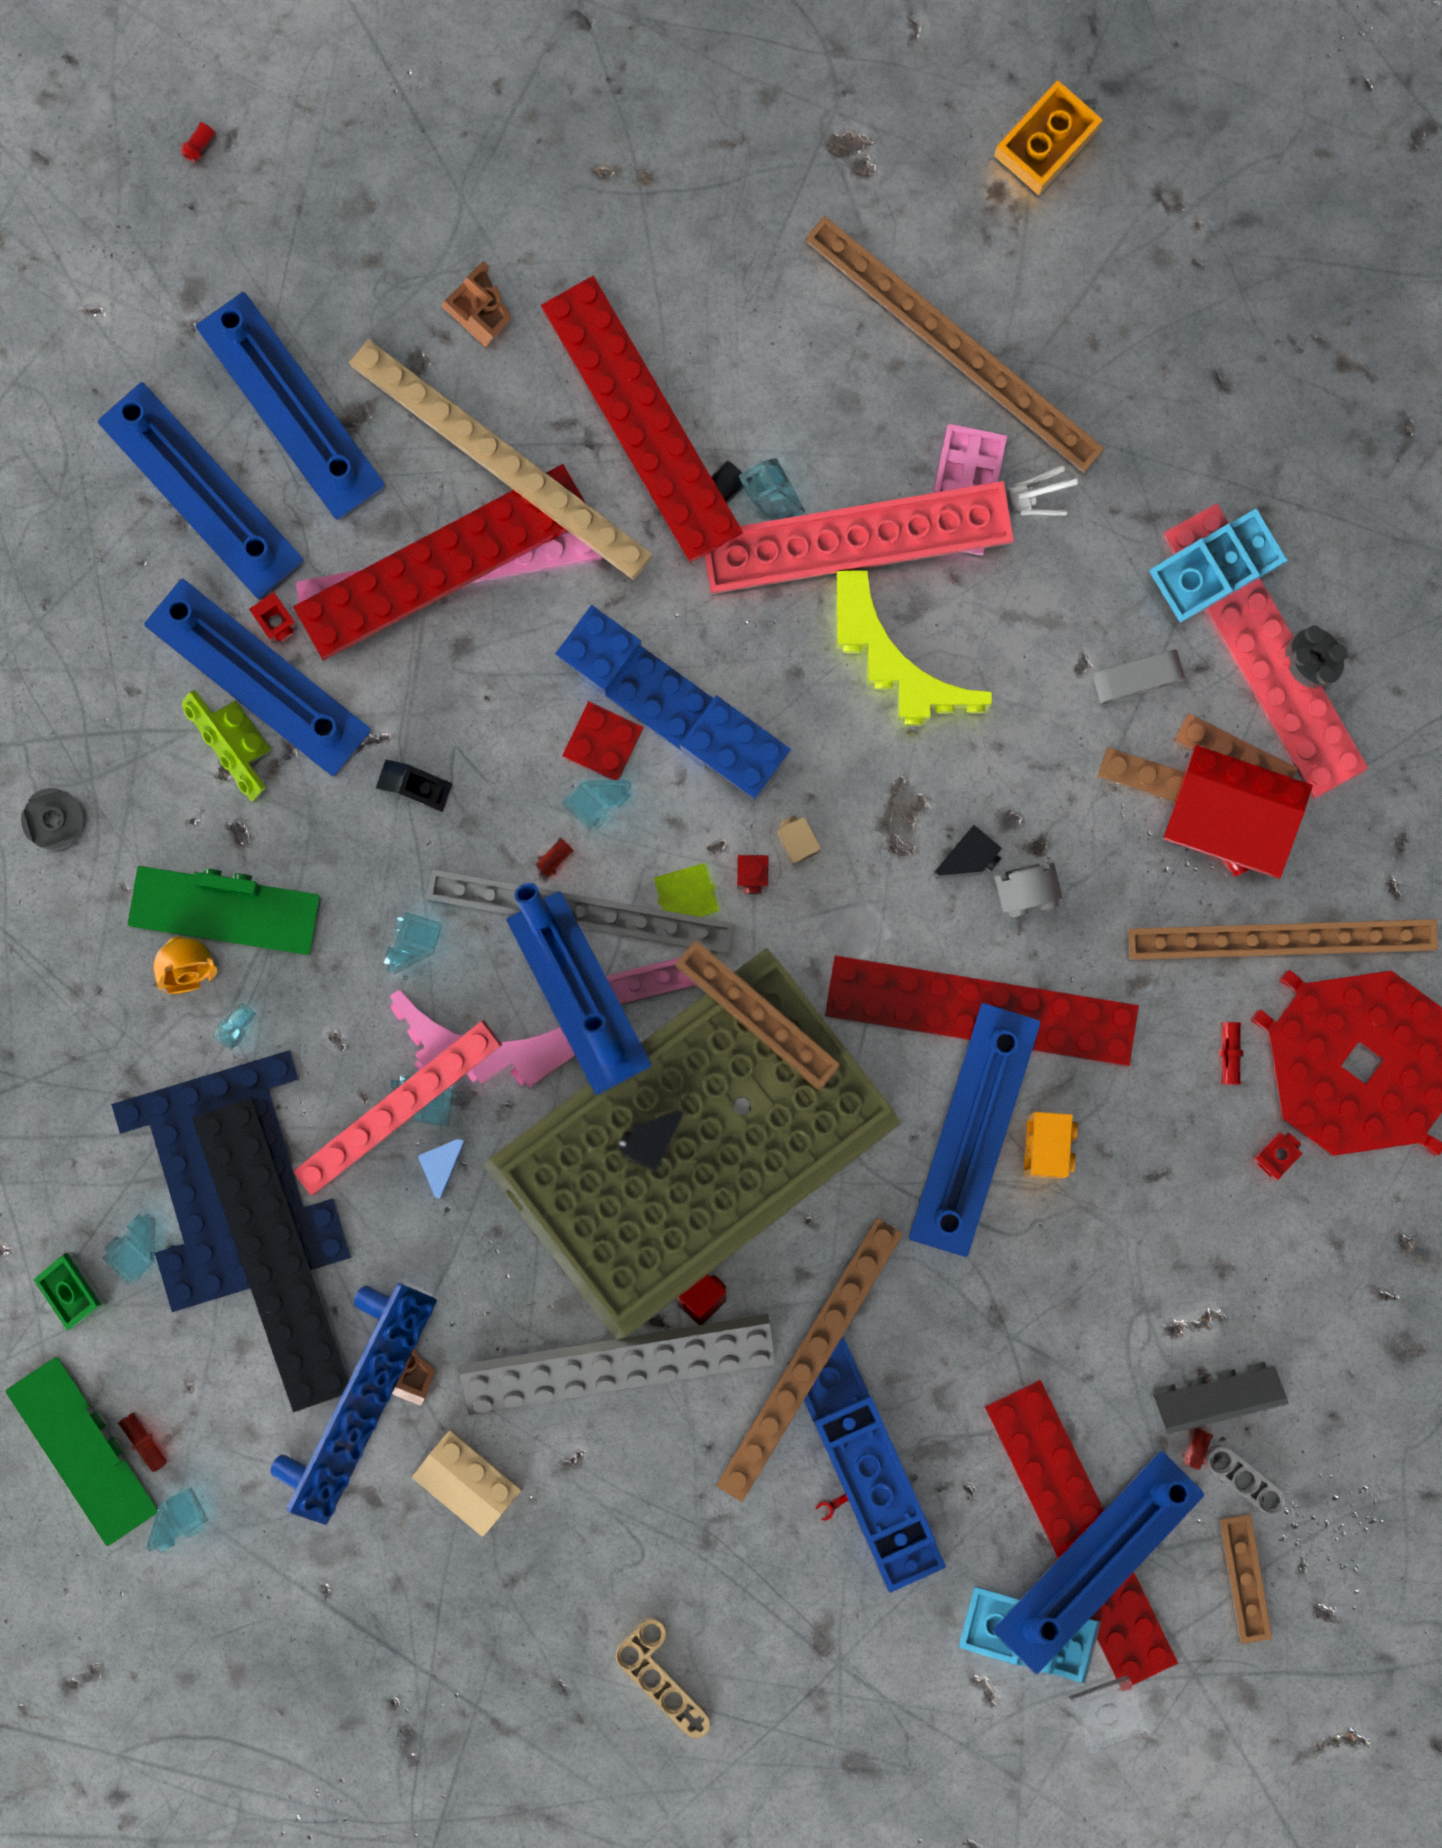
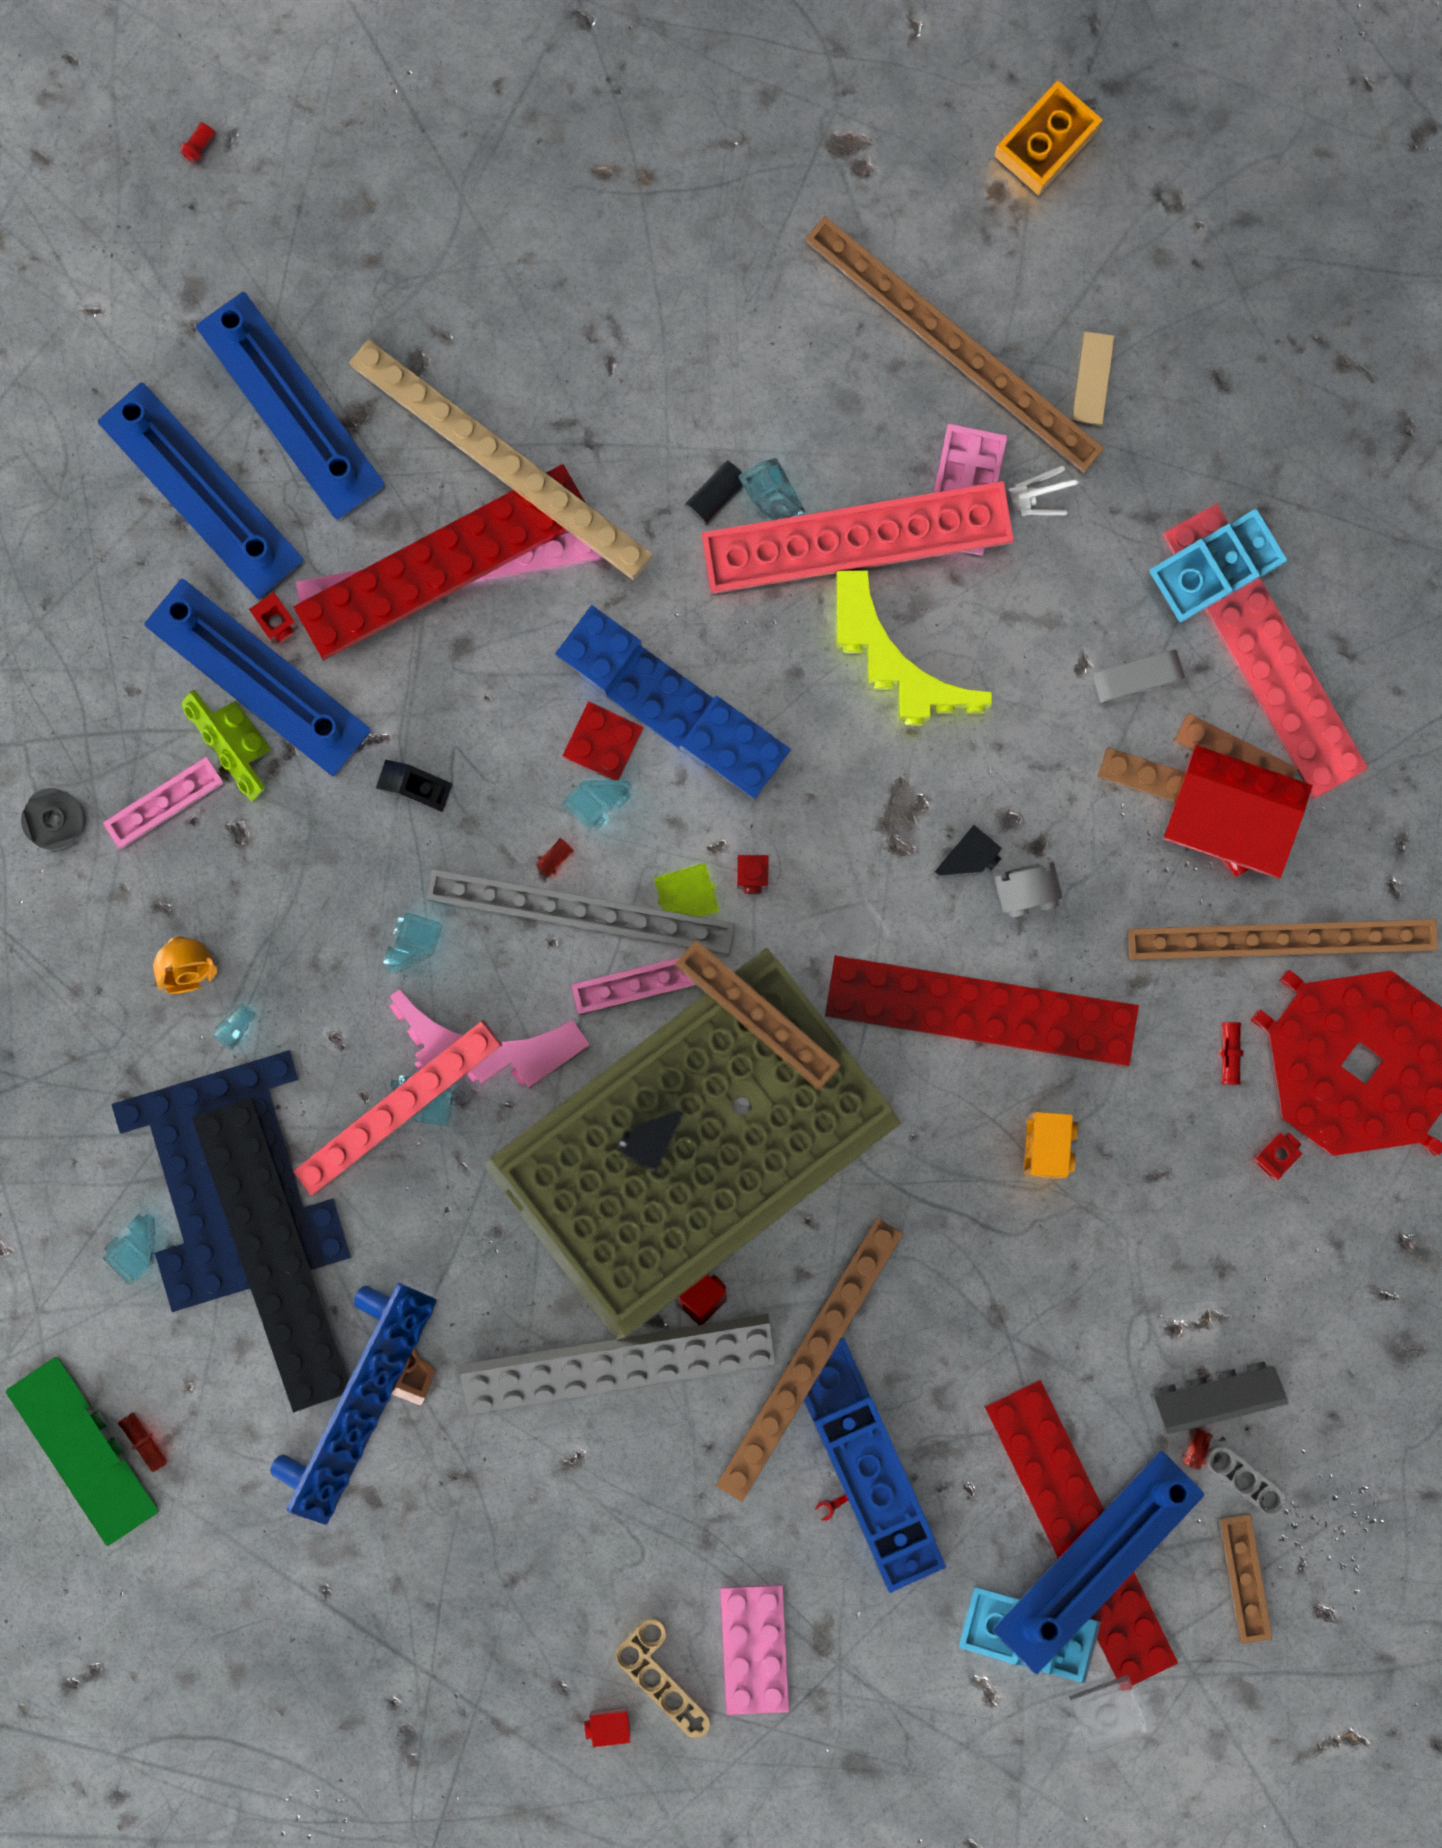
(70, 1290): green slope -> none
(163, 803): none -> bright pink plate
(175, 1517): clear light blue slope -> none
(223, 909): green bracket -> none
(440, 1164): light blue slope -> none
(466, 1482): tan slope -> none
(478, 306): nougat slope -> none
(576, 989): blue piece -> none
(608, 1727): none -> red brick
(641, 419): red plate -> none
(754, 1649): none -> bright pink plate
(797, 839): tan brick -> none
(974, 1130): blue piece -> none
(1092, 378): none -> tan tile
(1328, 650): dark grey plate -> none

